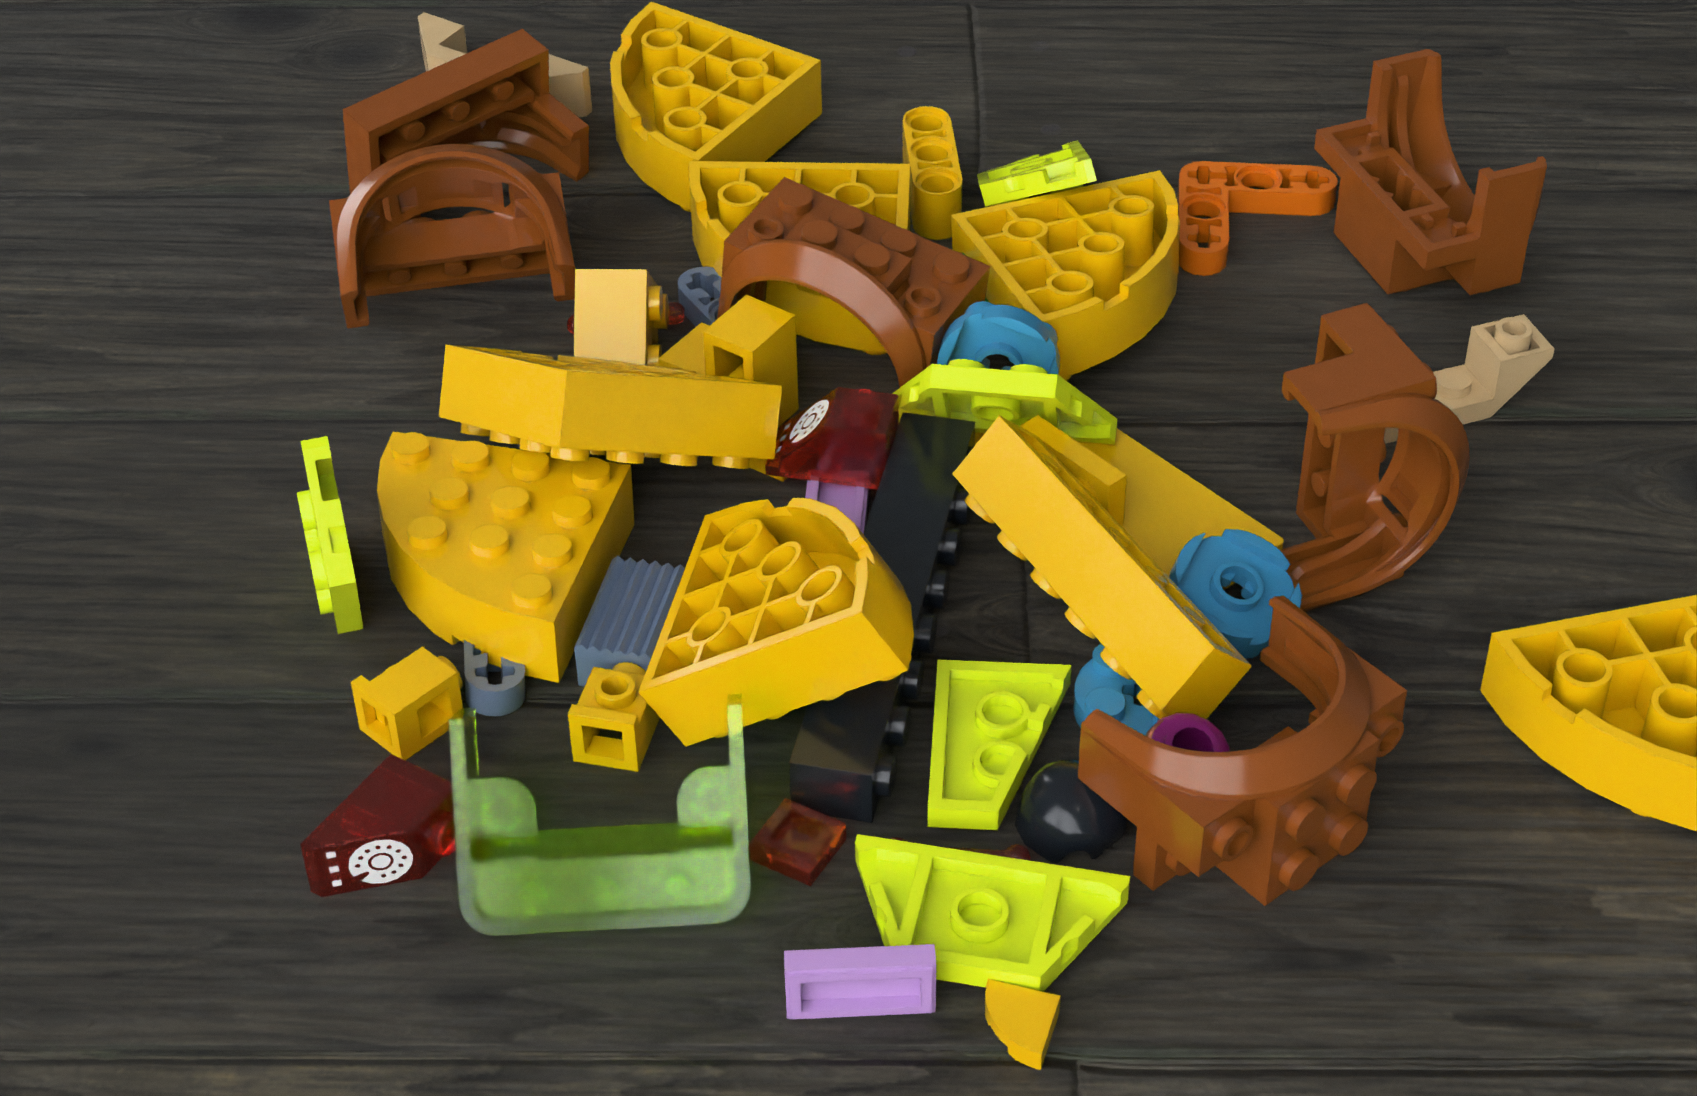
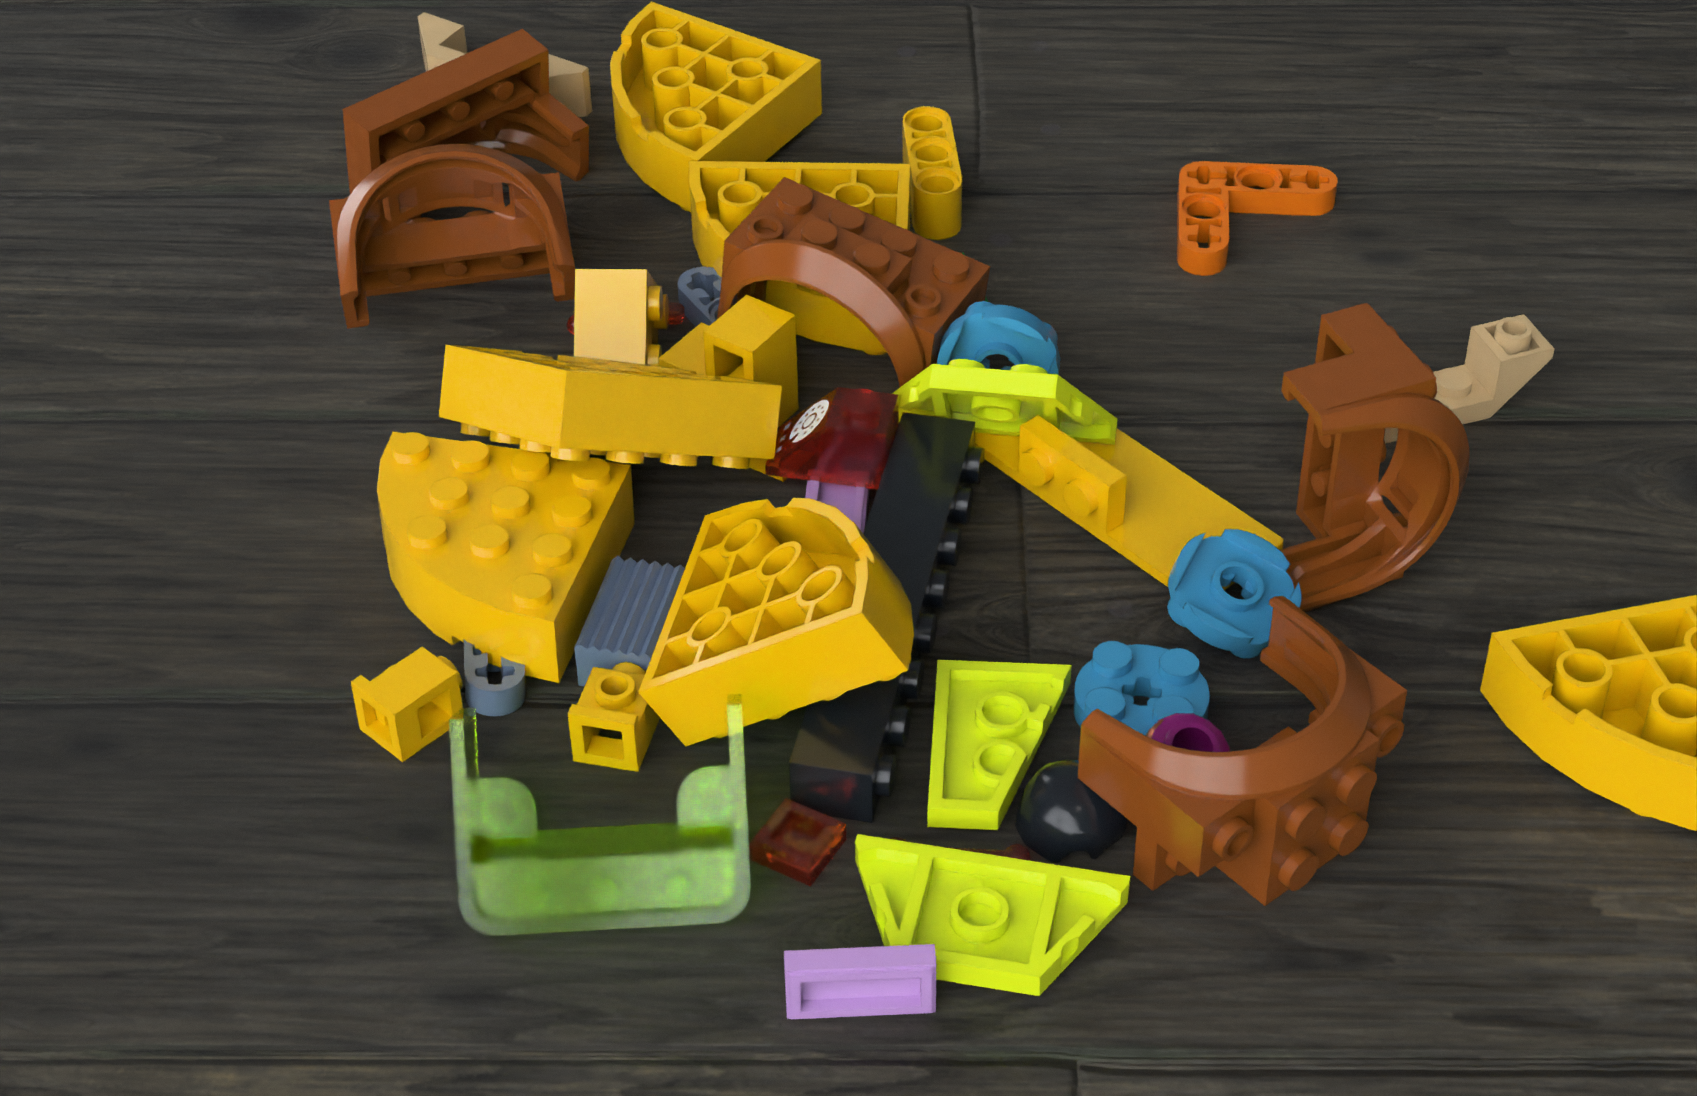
(328, 538): neon yellow wing -> none
(383, 831): clear red slope -> none
(1022, 1020): yellow tile -> none
(1037, 175): neon yellow wing -> none
(1083, 260): yellow brick -> none
(1100, 573): yellow brick -> none
(1406, 199): dark orange piece -> none

